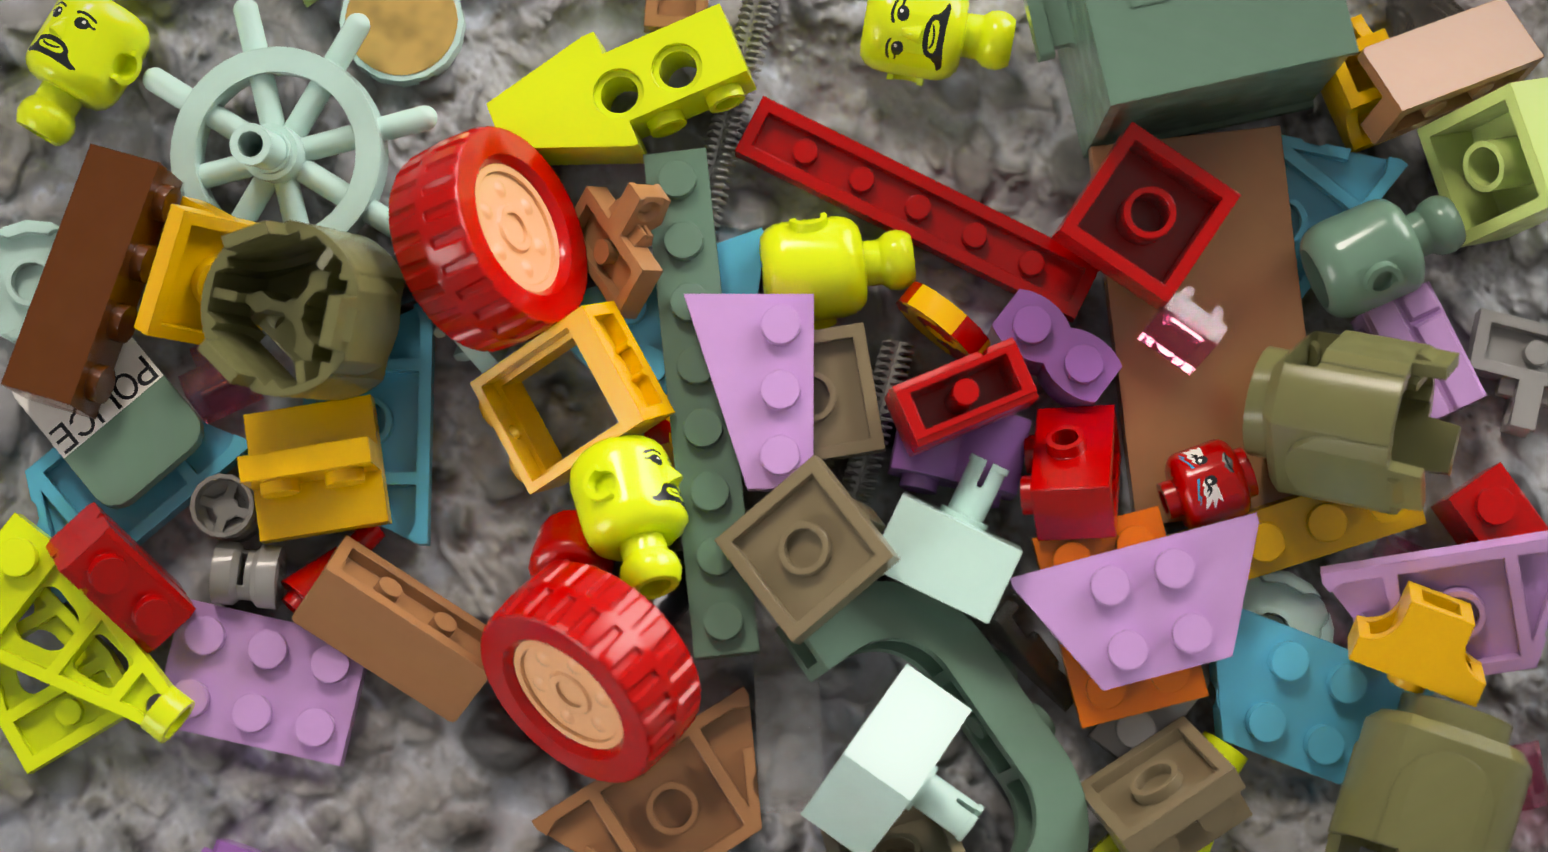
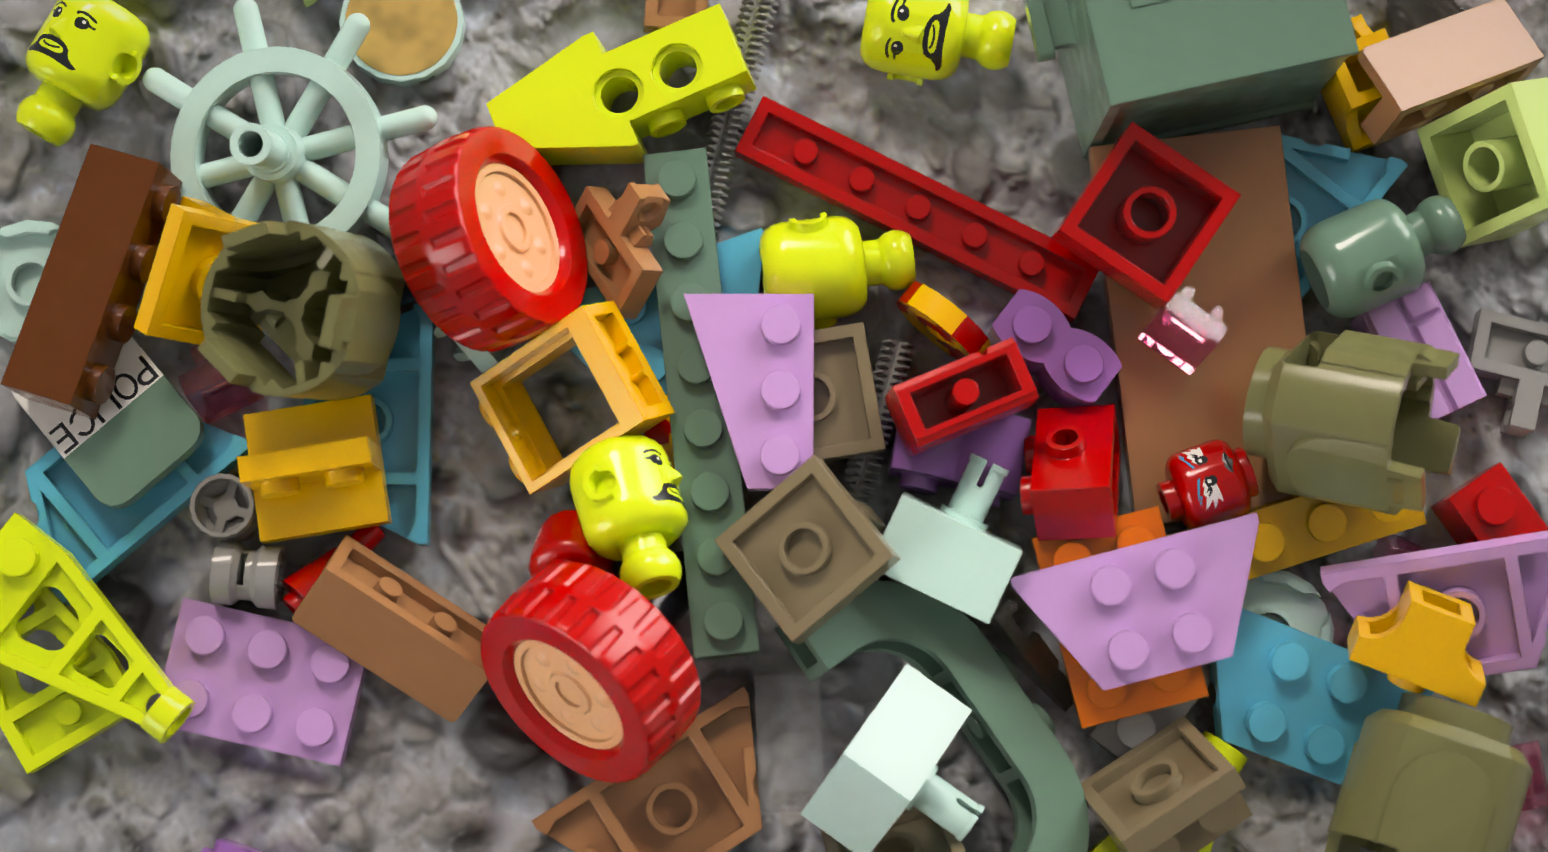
(120, 577): red brick -> none

